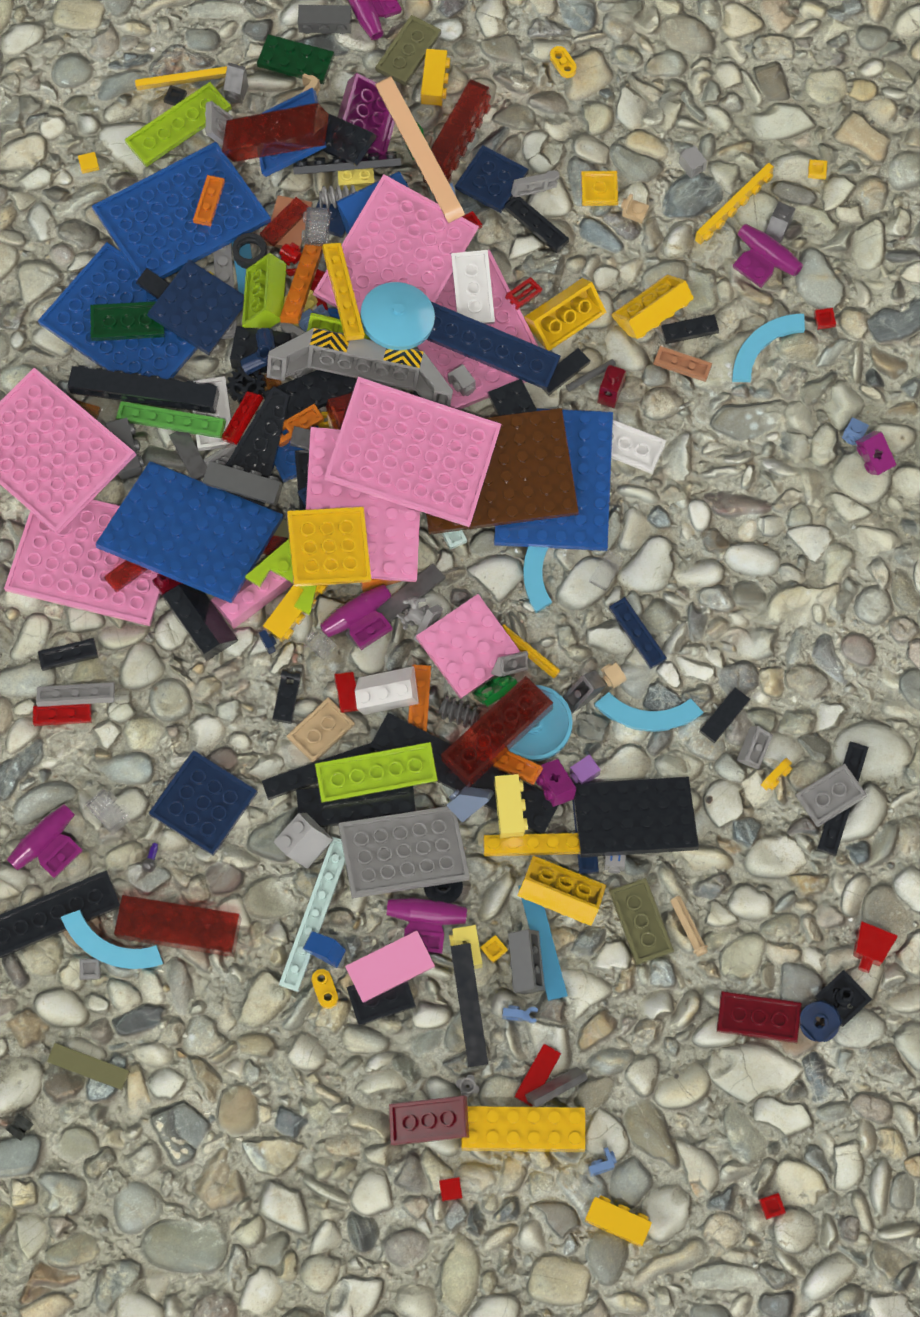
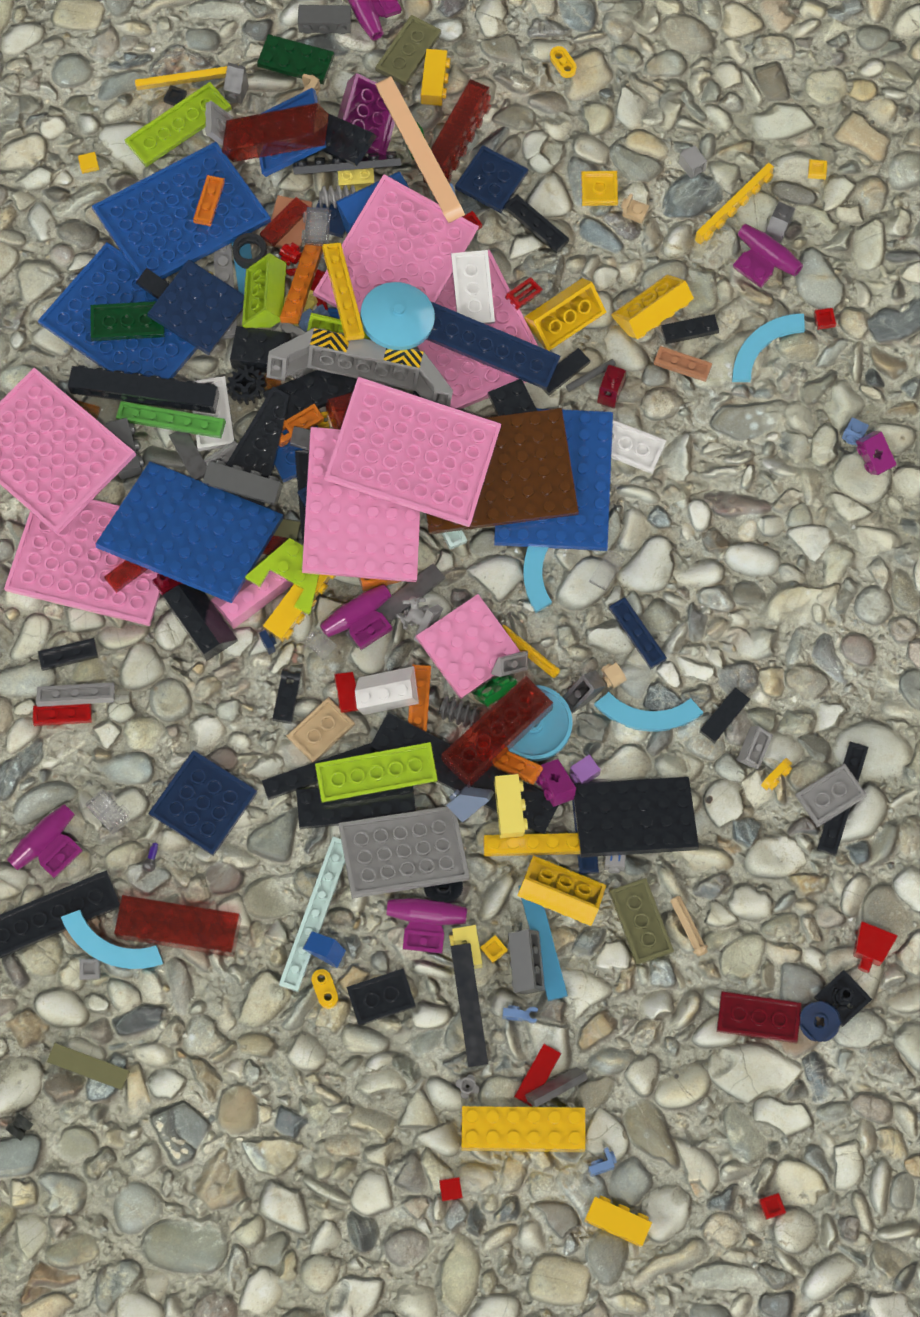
(242, 418): red tile -> none
(260, 358): dark blue piece -> none
(303, 840): light grey slope -> none
(328, 546): yellow plate -> none
(390, 966): bright pink tile -> none
(428, 1120): tile -> none
(462, 380): light grey brick -> none
(535, 183): light grey hinge -> none

